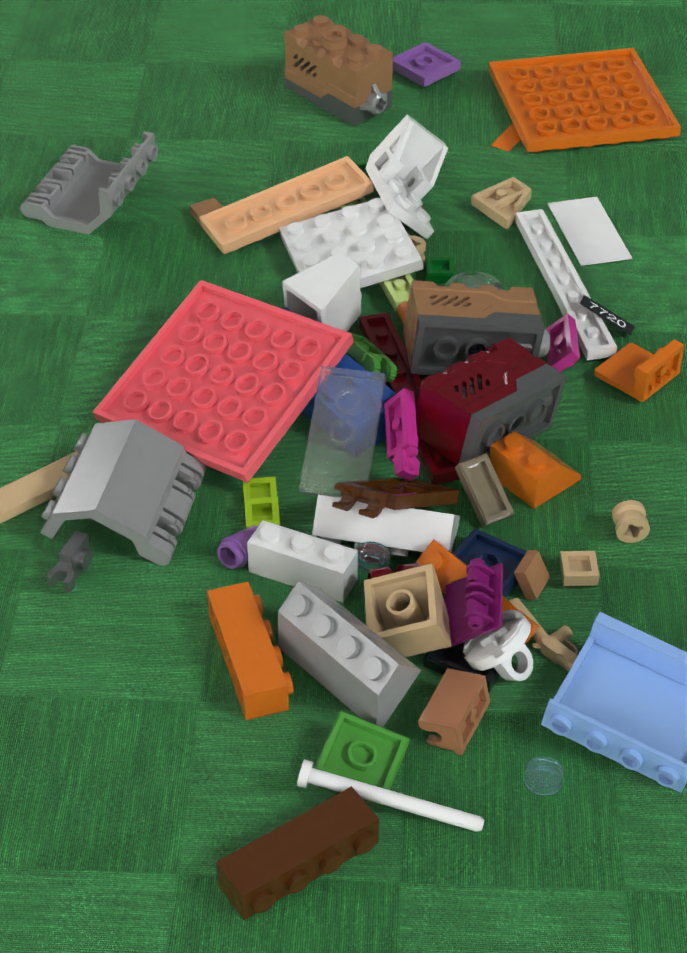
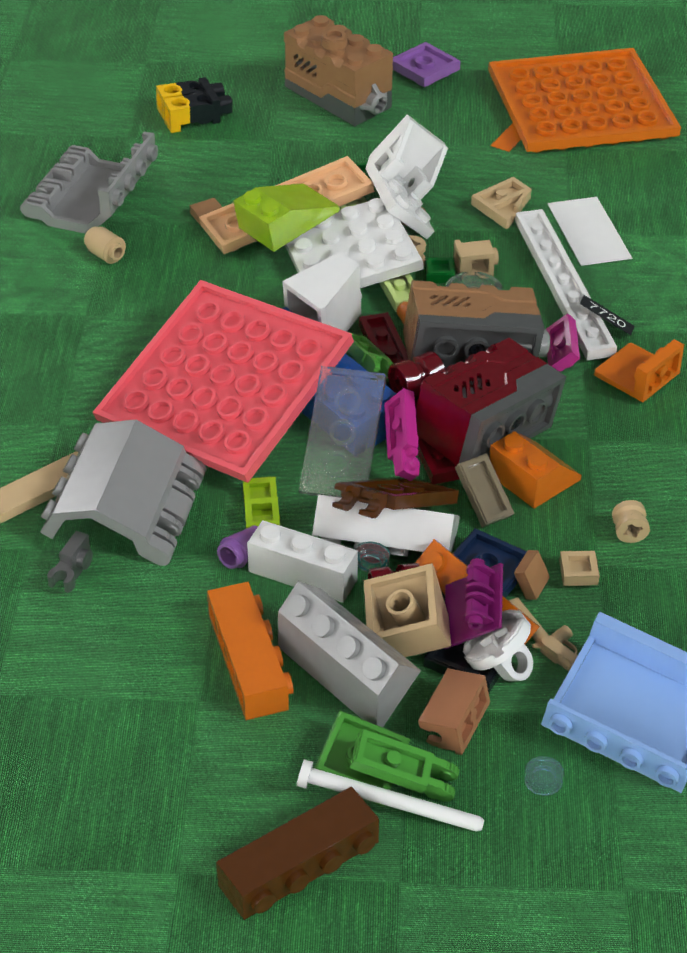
(105, 244): none -> tan brick
(192, 103): none -> hips
(281, 213): none -> lime slope
(403, 765): none -> bright green hinge
(410, 373): none -> dark red wheel
(475, 257): none -> tan brick

